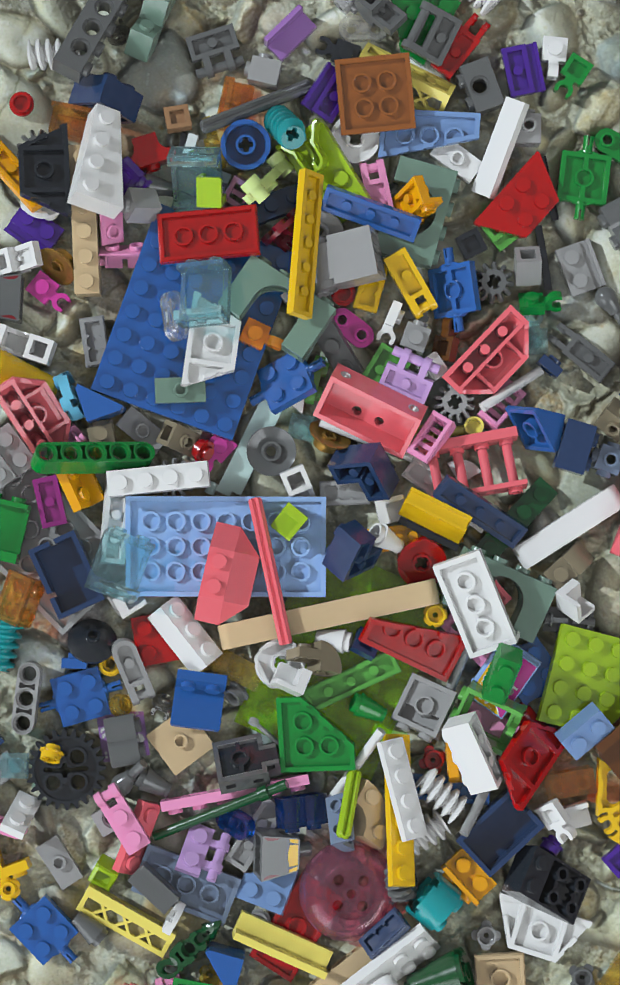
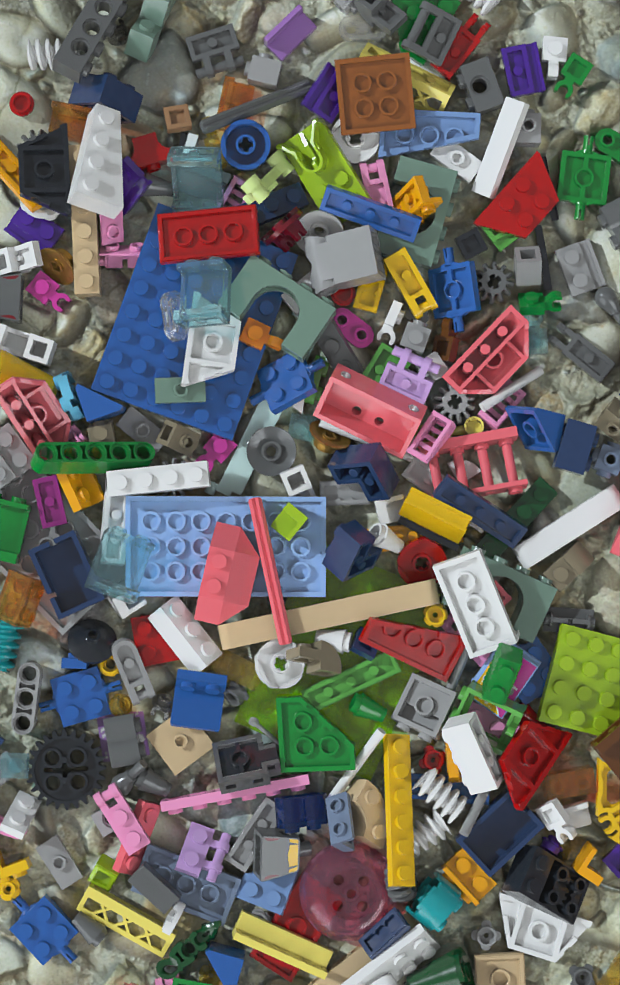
(51, 753): yellow plate -> none
(93, 339): light grey plate -> none
(141, 205): light grey brick -> none
(203, 450): red plate -> none
(209, 192): lime panel -> none
(237, 824): clear blue plate -> none
(262, 793): dark green bar -> none
(285, 127): teal piece -> none
(291, 679): white panel -> none
(305, 244): yellow plate -> none
(340, 50): black plate -> none
(348, 804): lime axle -> none
(402, 789): white plate -> none
(550, 365): dark blue plate -> none
(571, 603): white panel -> none
(582, 861): none -> light orange panel
(584, 731): medium blue brick -> none

